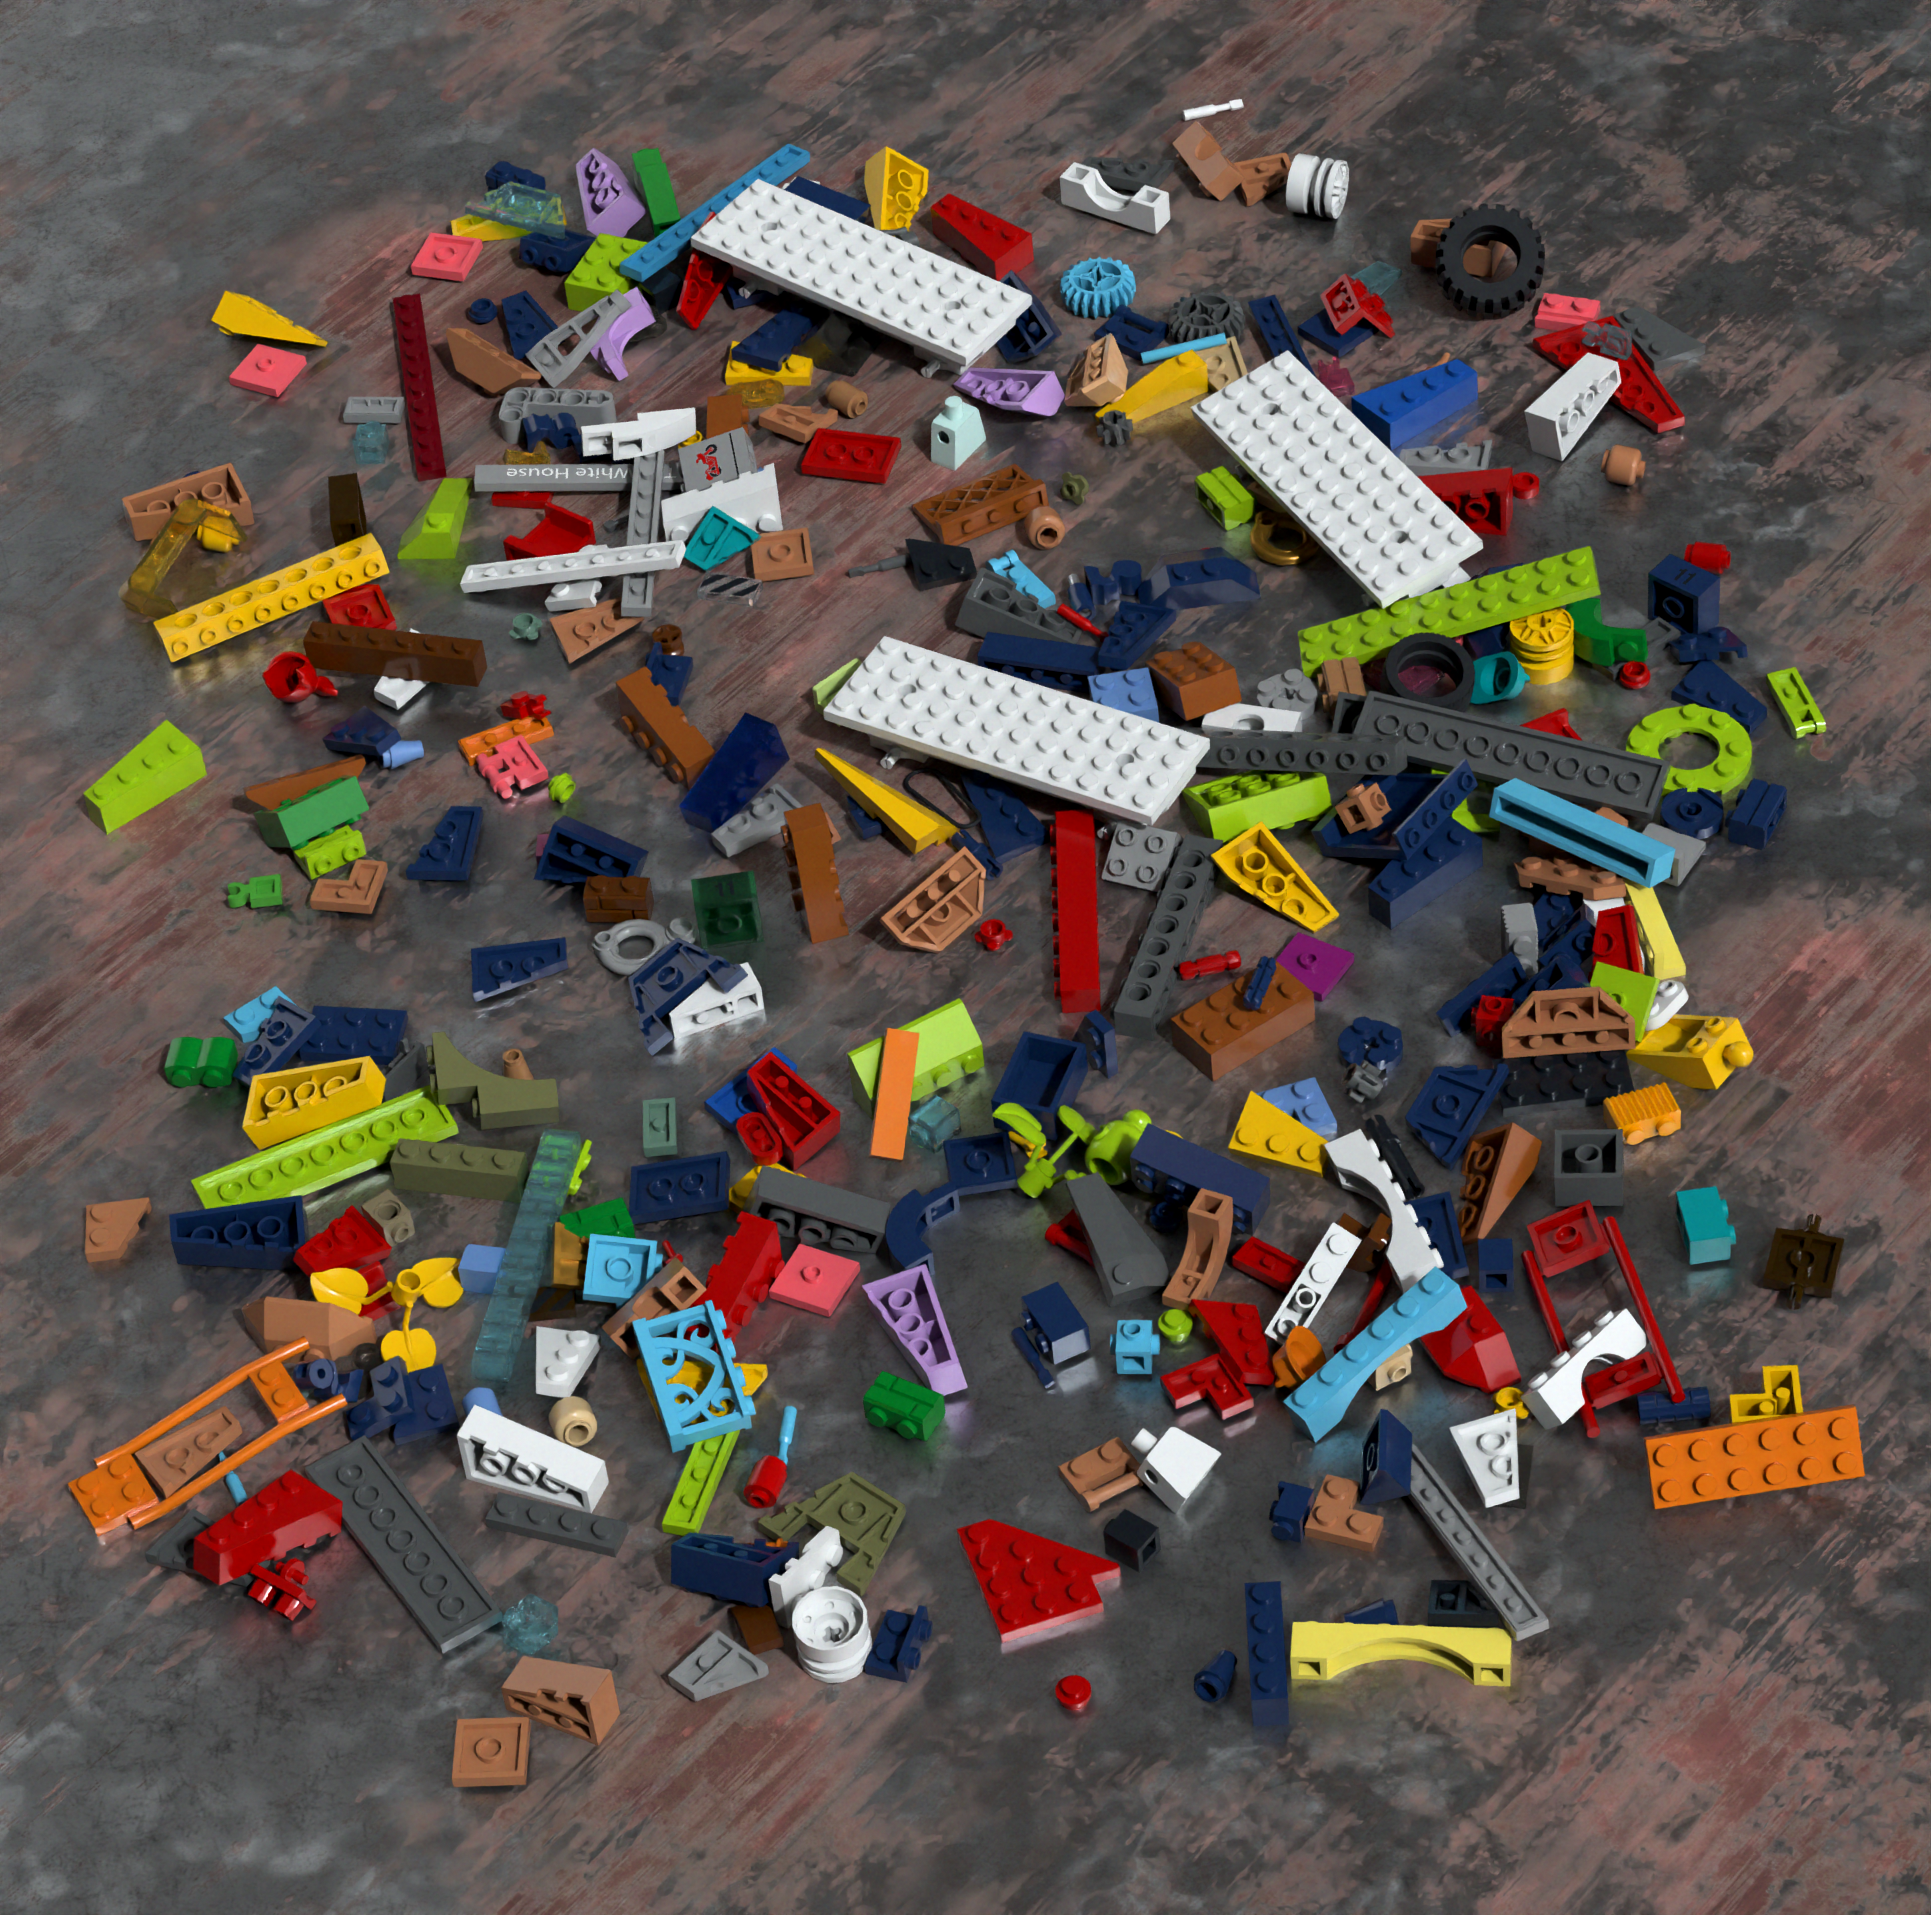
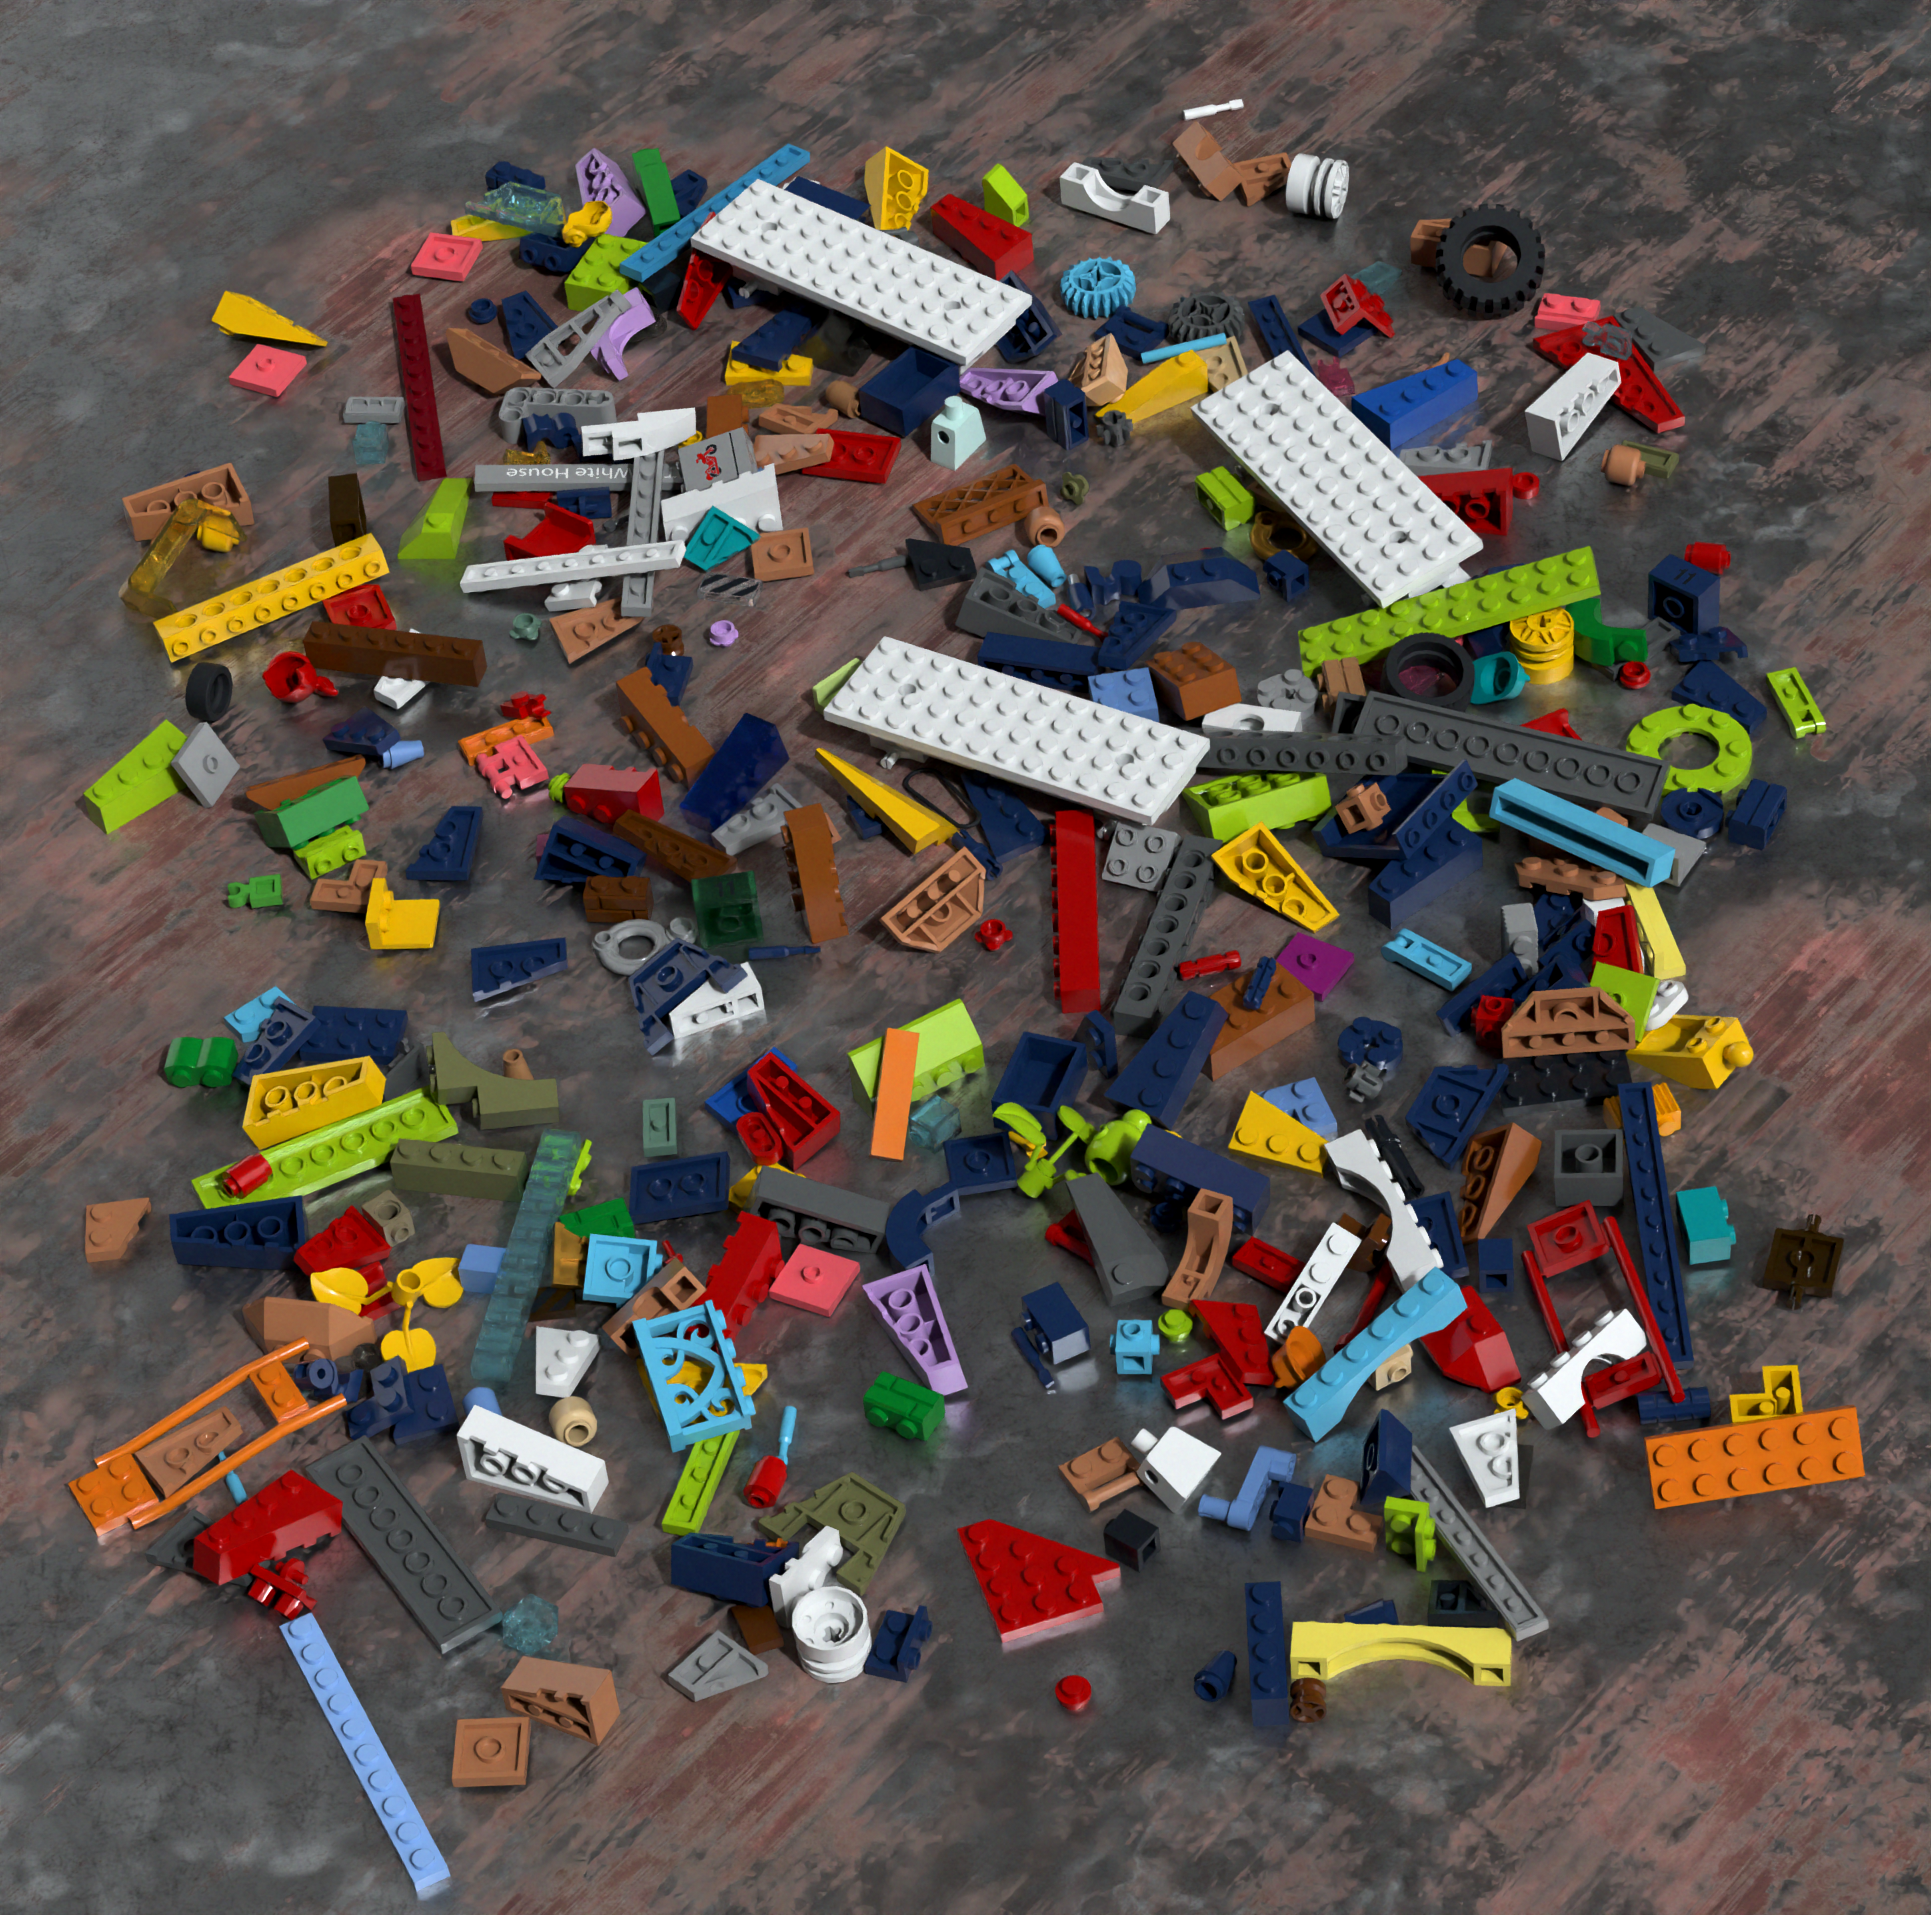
(205, 765): none -> light grey plate
(208, 691): none -> black tyre
(246, 1176): none -> red brick
(364, 1752): none -> light blue plate
(399, 922): none -> yellow bracket
(587, 501): none -> dark blue hips
(588, 222): none -> yellow hair
(609, 793): none -> red wedge
(672, 848): none -> reddish brown wing
(688, 191): none -> dark blue wing
(723, 633): none -> lavender plate
(780, 951): none -> dark blue piece
(792, 451): none -> nougat wing
(909, 390): none -> dark blue piece
(1004, 196): none -> lime slope
(1046, 565): none -> medium azure cone
(1066, 414): none -> dark blue brick
(1170, 1061): none -> dark blue wedge
(1242, 1512): none -> medium blue beam
(1287, 574): none -> dark blue brick
(1308, 1700): none -> reddish brown wheel
(1410, 1529): none -> lime bracket
(1427, 959): none -> medium azure plate
(1654, 1219): none -> dark blue plate
(1658, 461): none -> olive tile

